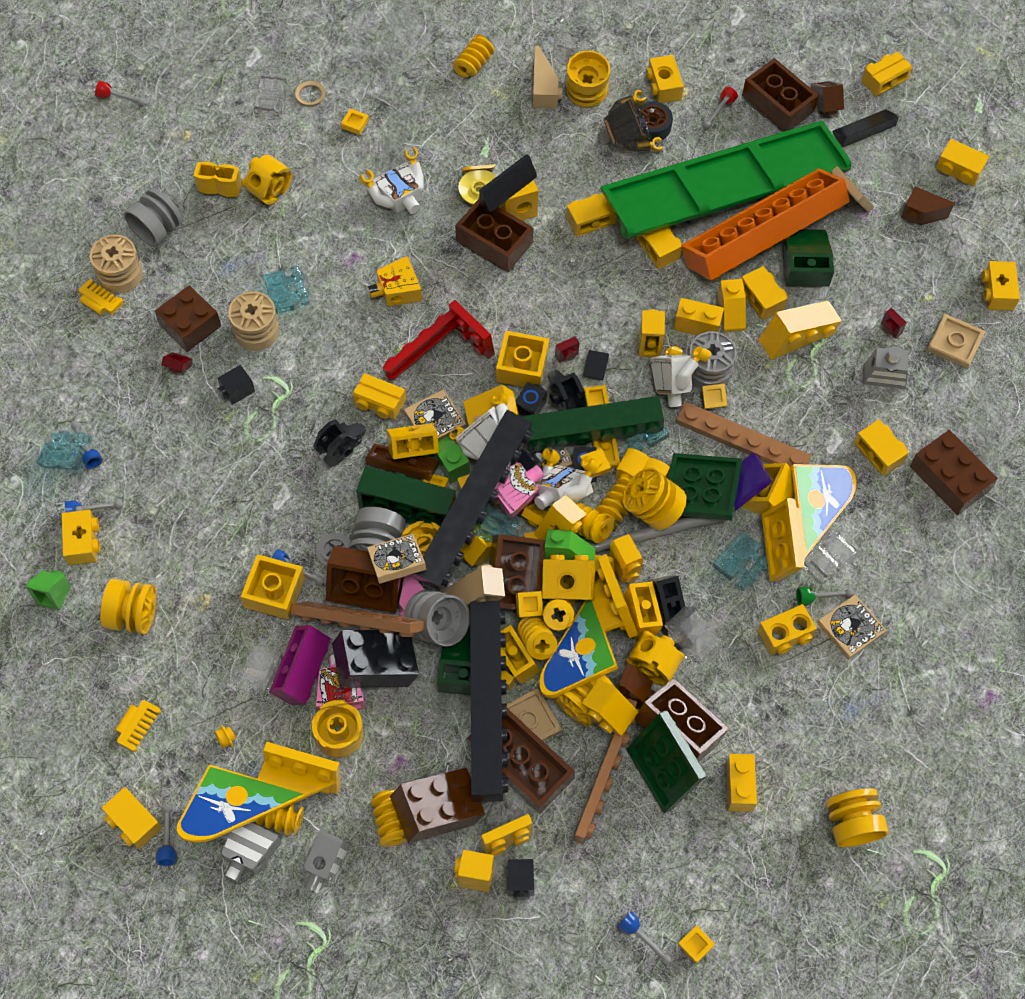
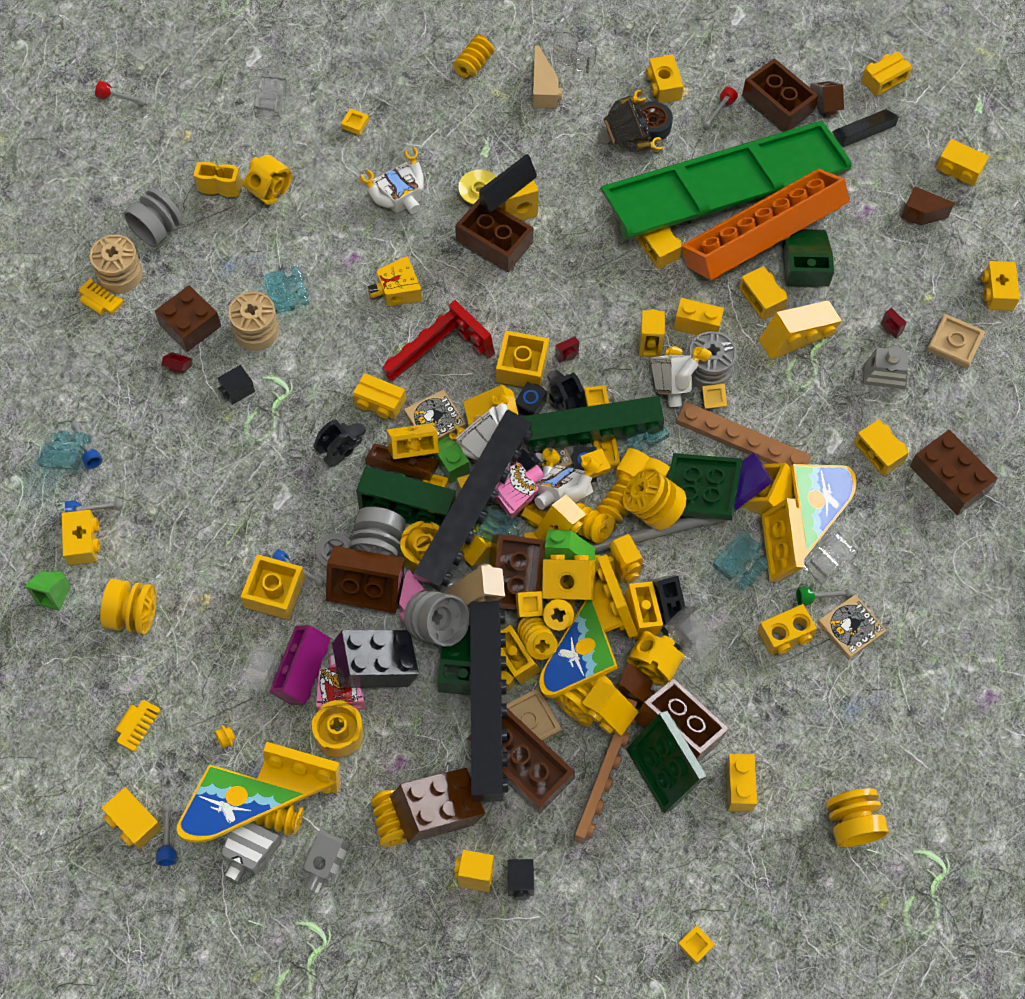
(306, 84): tan piece -> none
(365, 619): medium nougat plate -> none
(396, 558): tile -> none
(482, 167): yellow piece -> none
(500, 838): yellow plate -> none
(587, 78): yellow wheel -> none
(590, 214): yellow brick -> none
(596, 365): black piece -> none
(631, 925): hinge -> none
(733, 300): yellow slope -> none
(853, 190): tan tile -> none

